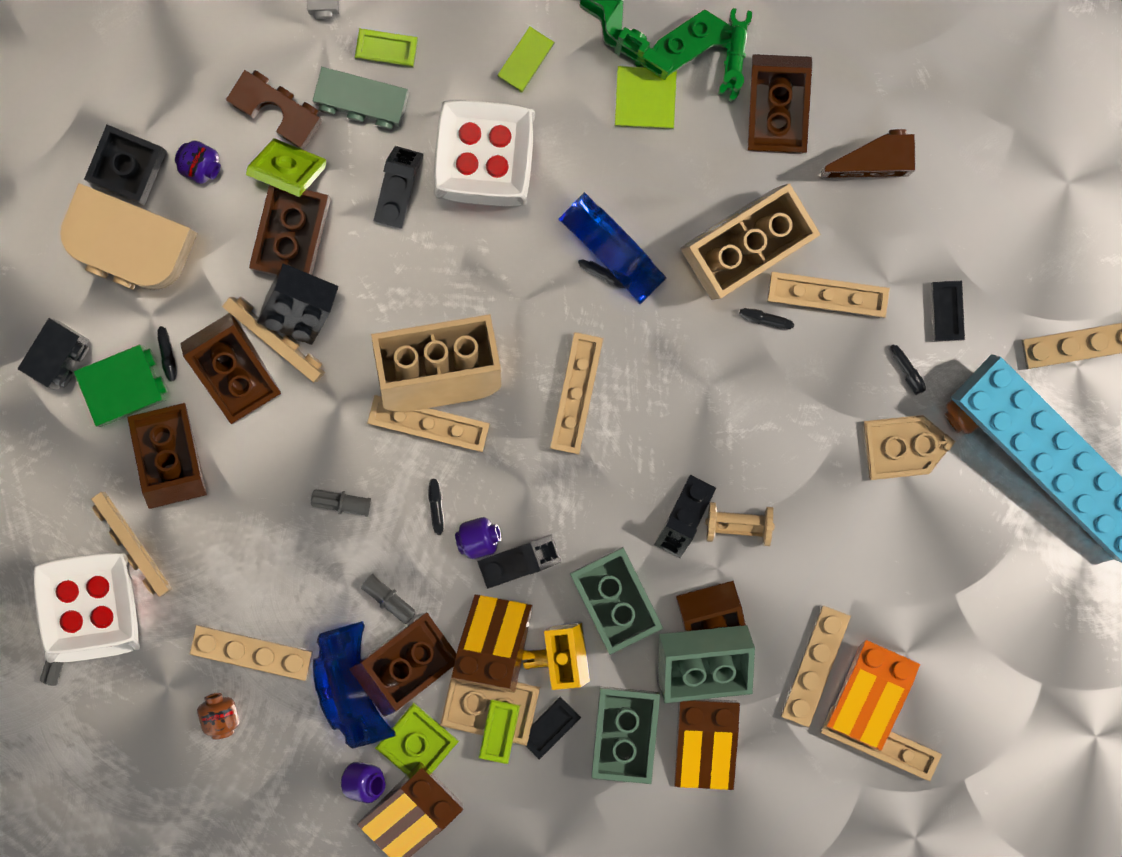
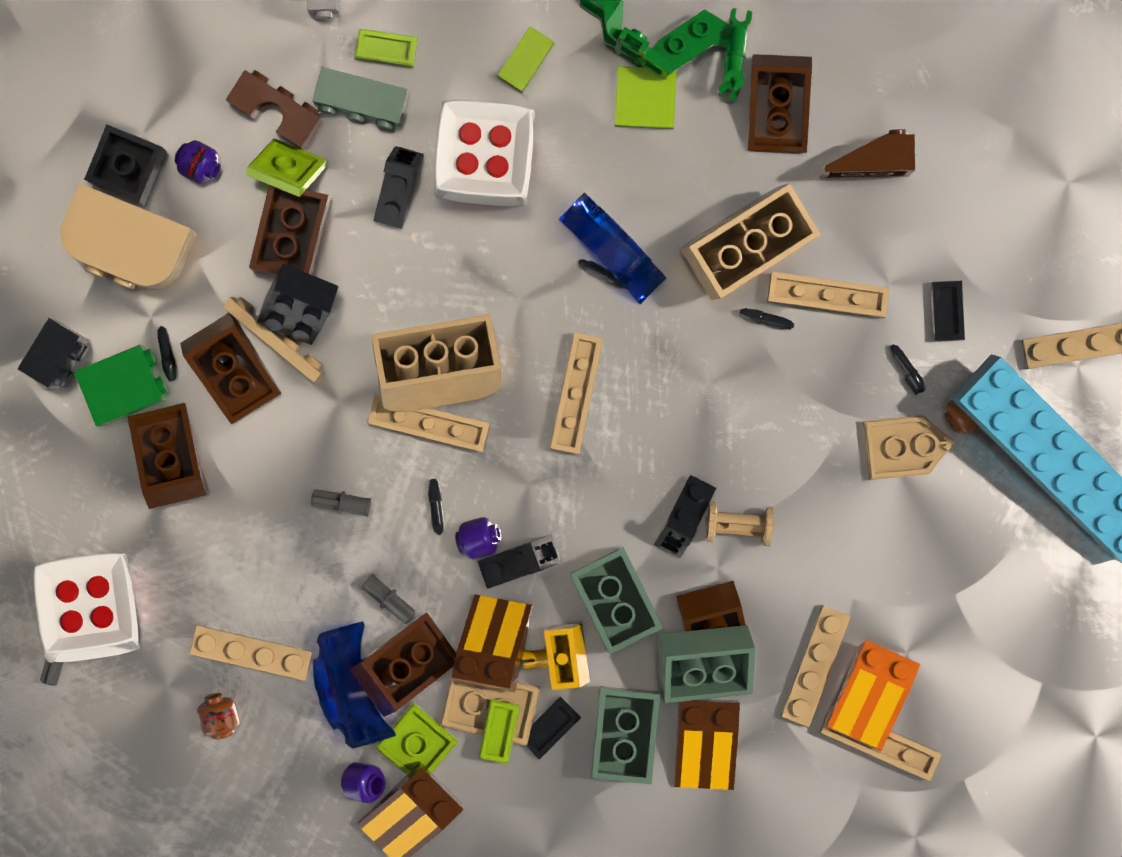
(123, 534): tan plate -> none

